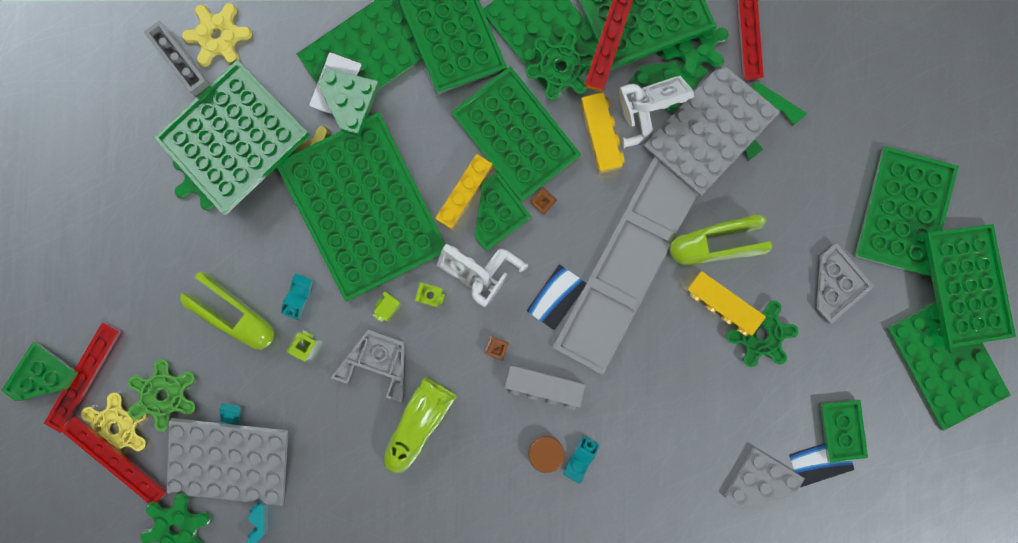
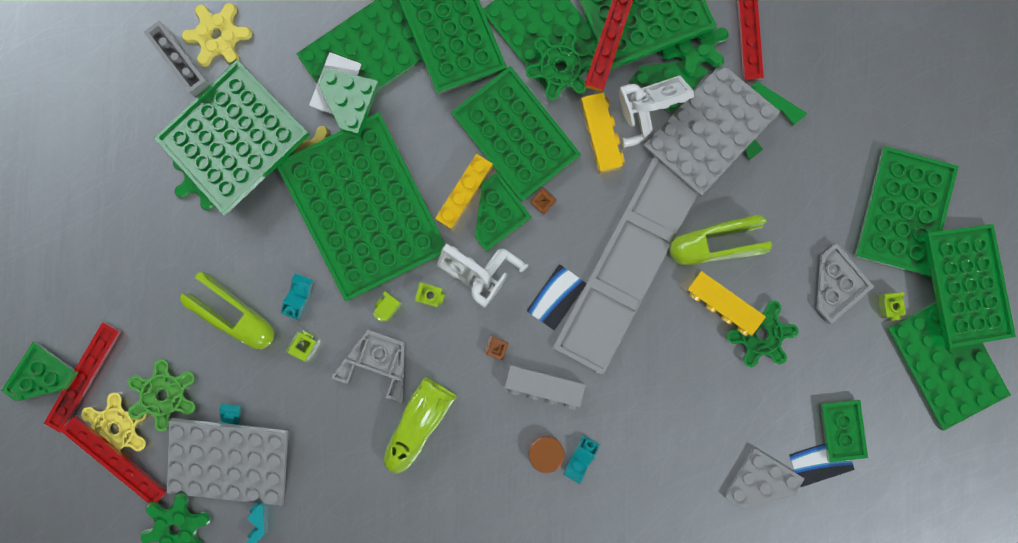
(886, 305): none -> lime brick

